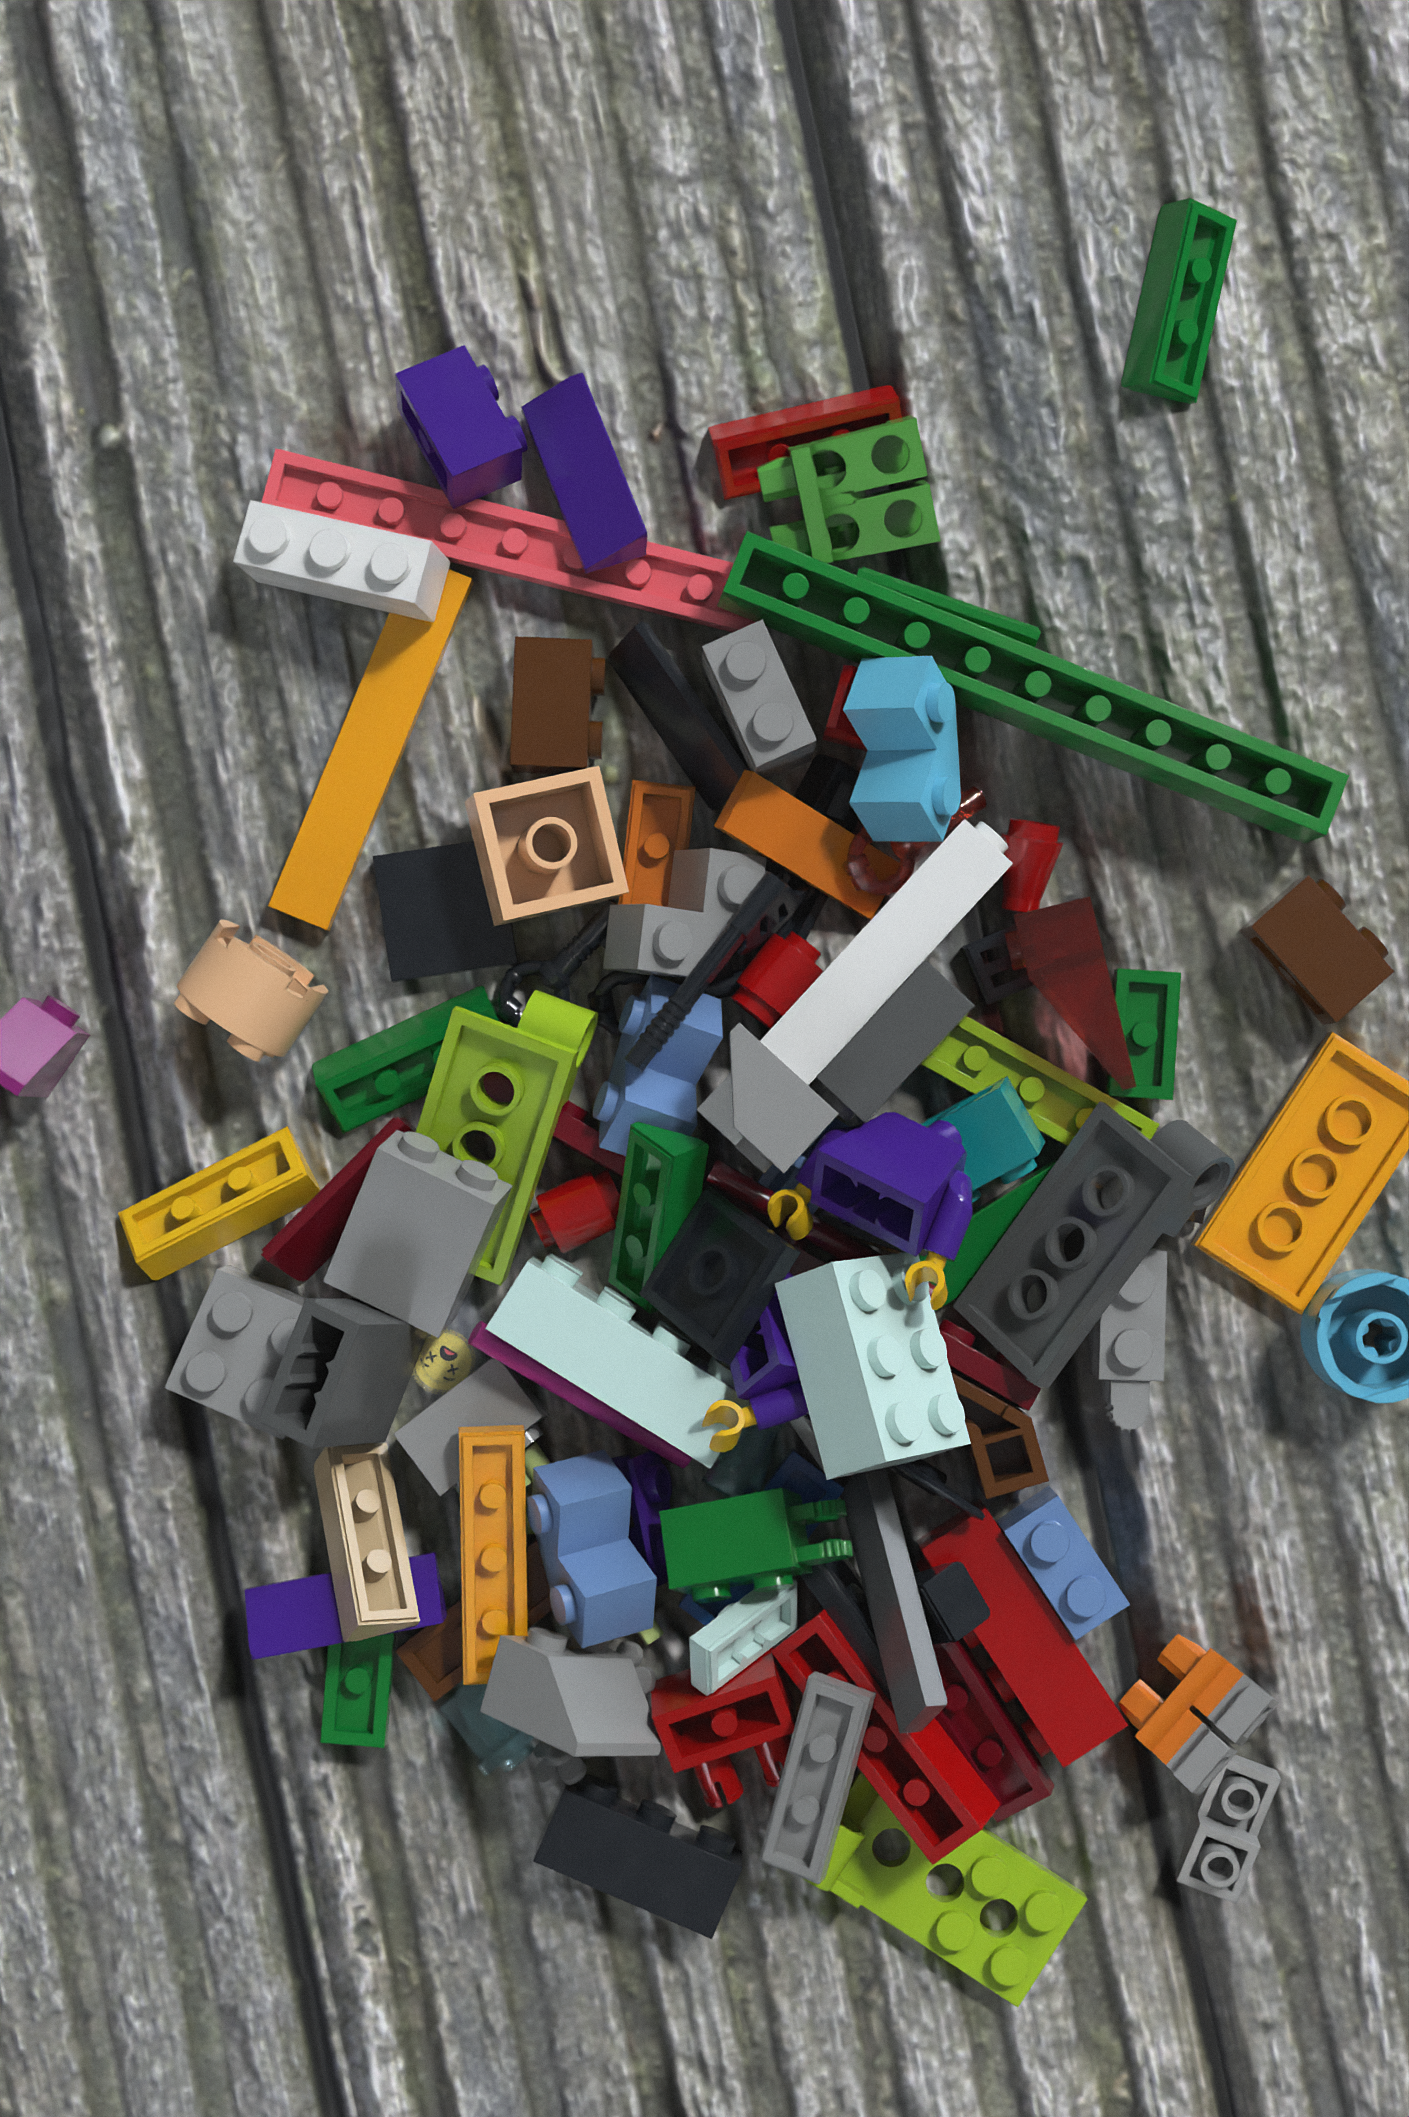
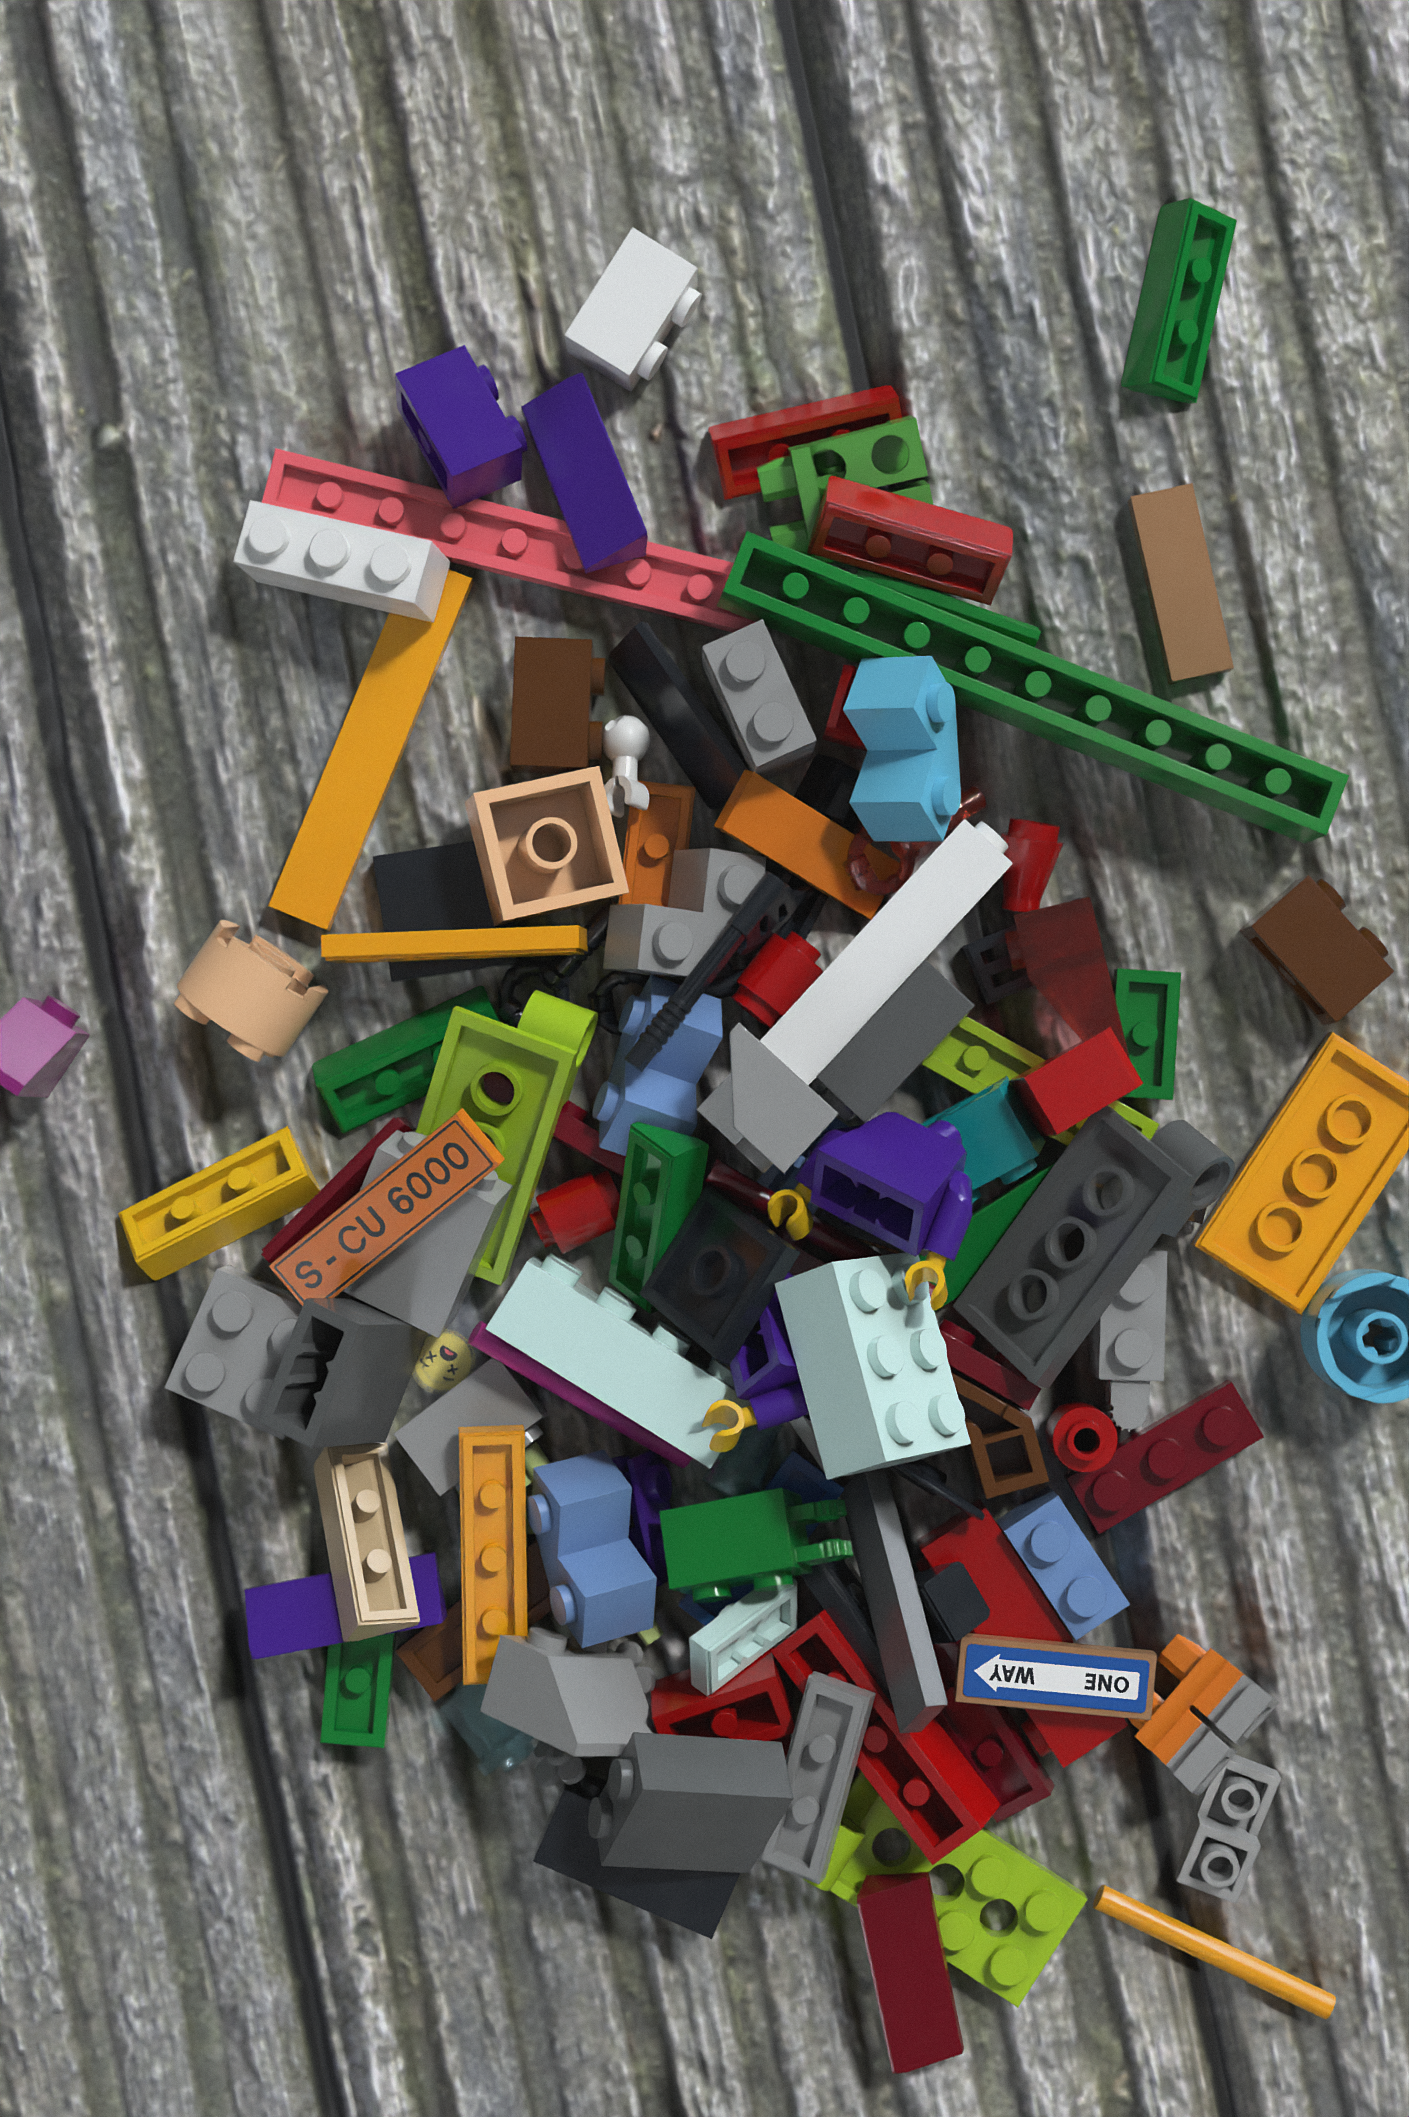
(388, 1210): none -> orange tile
(454, 944): none -> light orange tile
(625, 743): none -> white arm
(633, 311): none -> white brick
(690, 1803): none -> dark grey brick
(909, 1970): none -> dark red slope
(911, 540): none -> red slope
(1055, 1676): none -> tile
(1064, 1425): none -> red brick
(1076, 1083): none -> red slope
(1166, 1456): none -> dark red plate
(1180, 584): none -> medium nougat tile
(1214, 1952): none -> light orange bar

